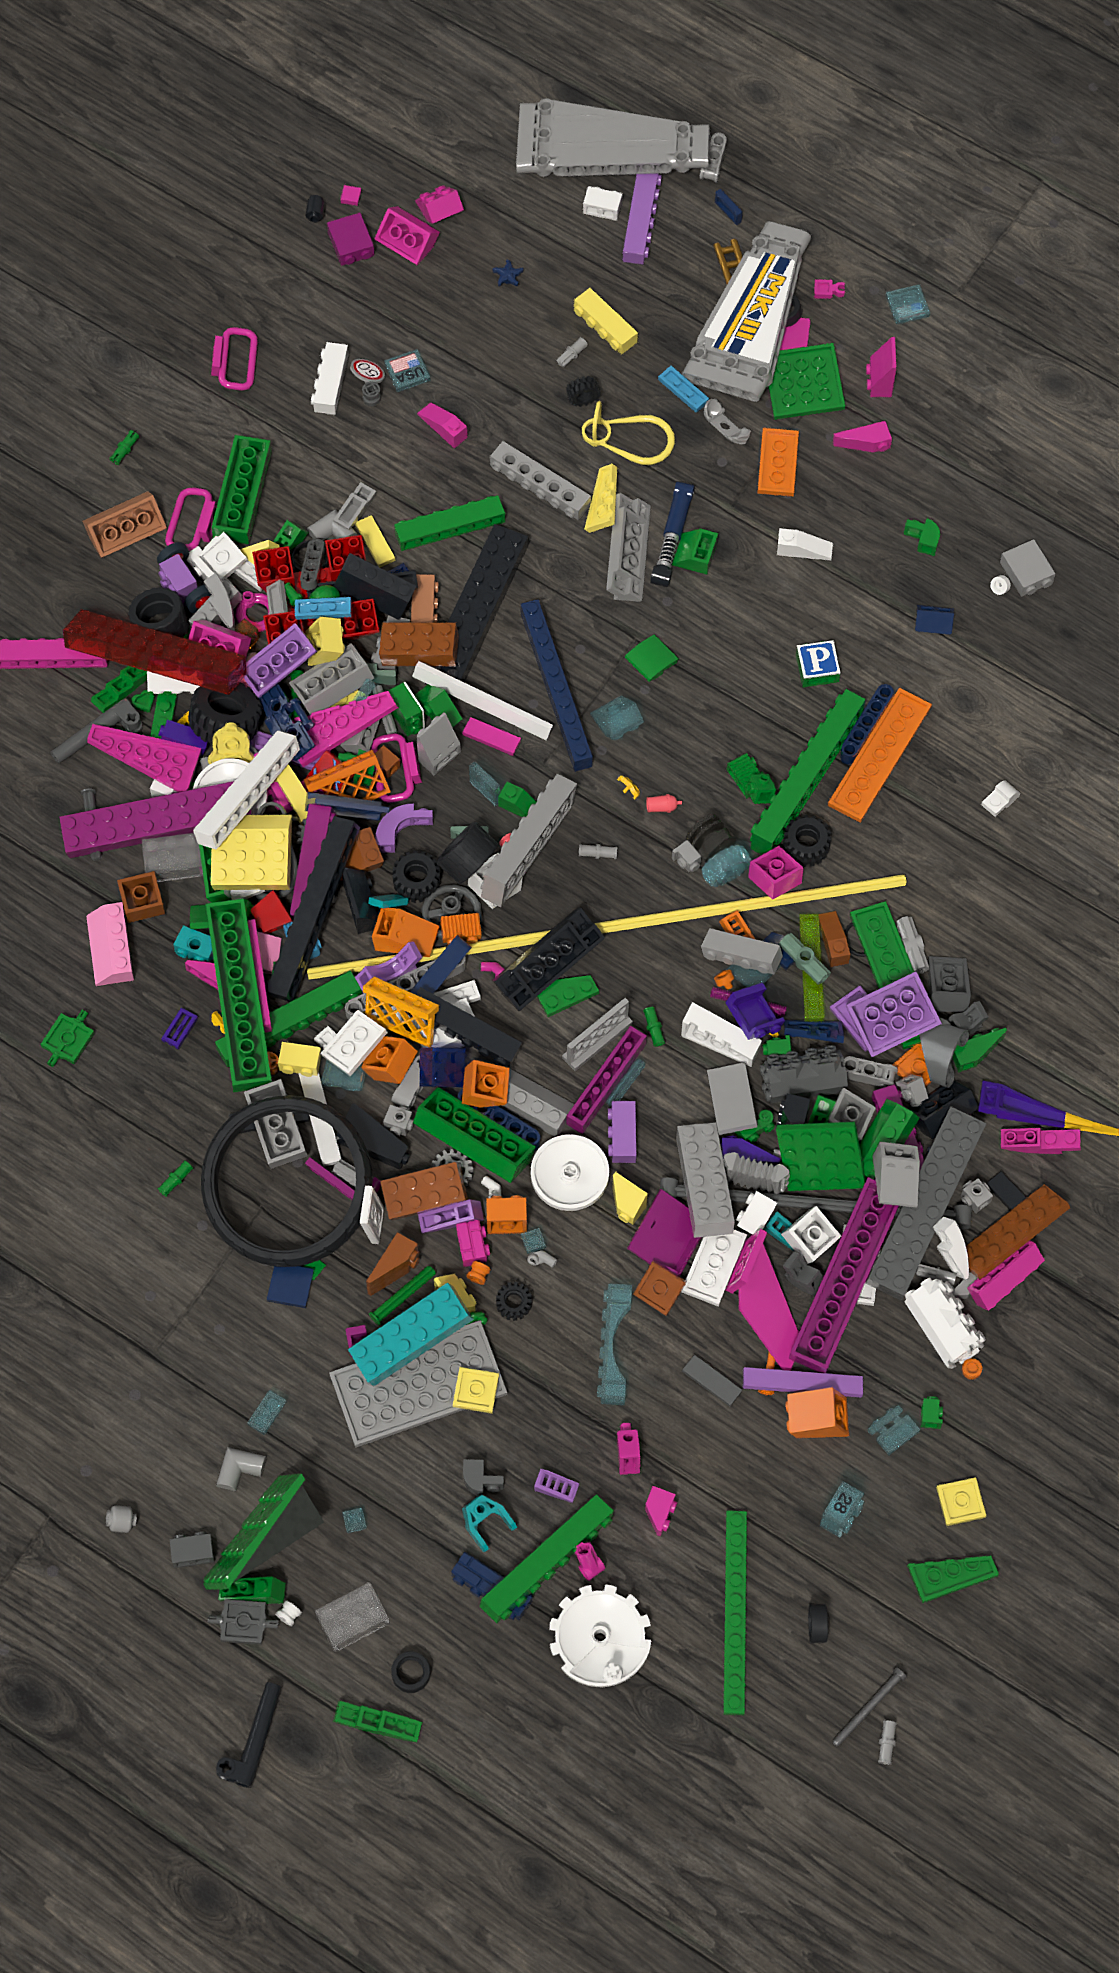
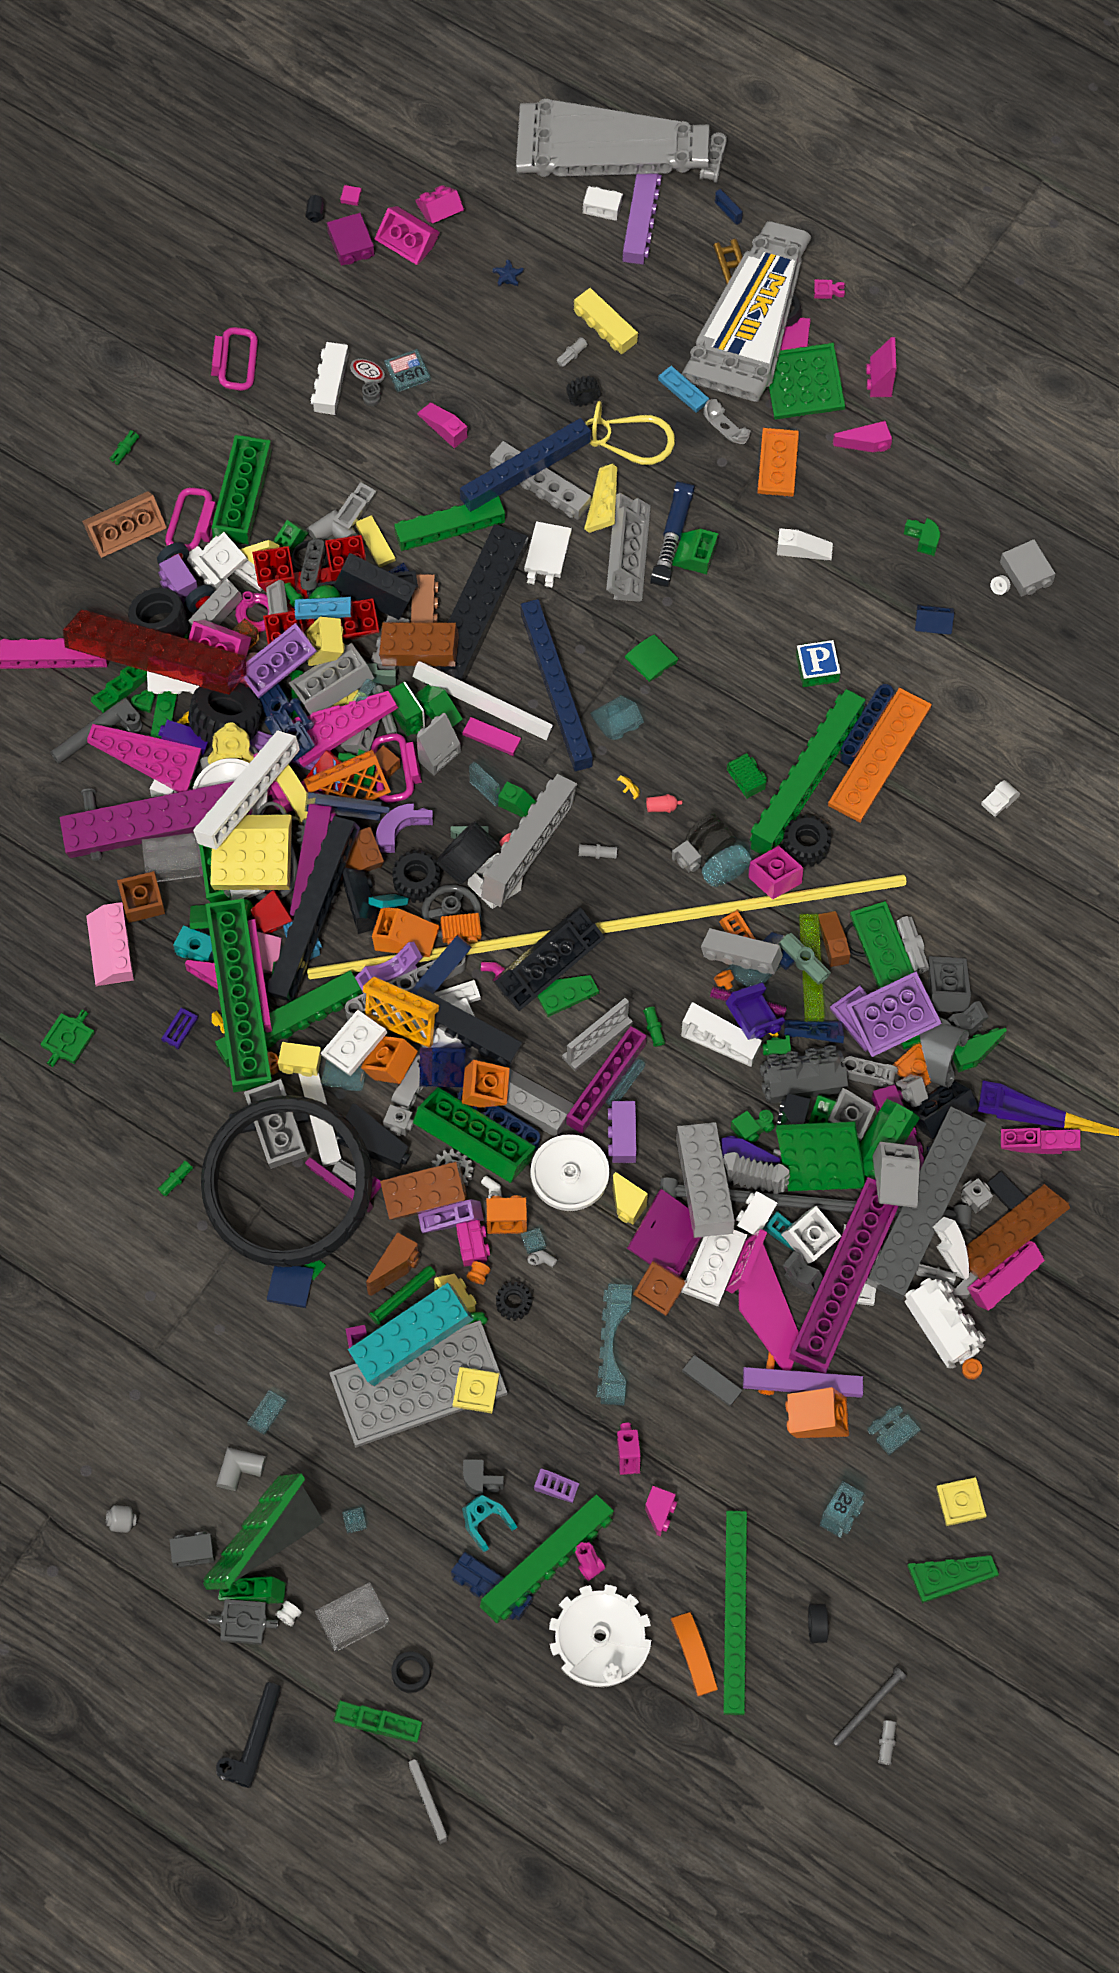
(220, 601): light grey slope -> none
(325, 1037): white tile -> none
(372, 1215): white tile -> none
(428, 1802): none -> light grey tile
(525, 464): none -> dark blue brick
(547, 552): none -> white tile
(694, 1654): none -> orange slope
(732, 1098): light grey tile -> none
(760, 788): green brick -> none
(907, 304): clear light blue tile -> none
(931, 1413): green brick -> none

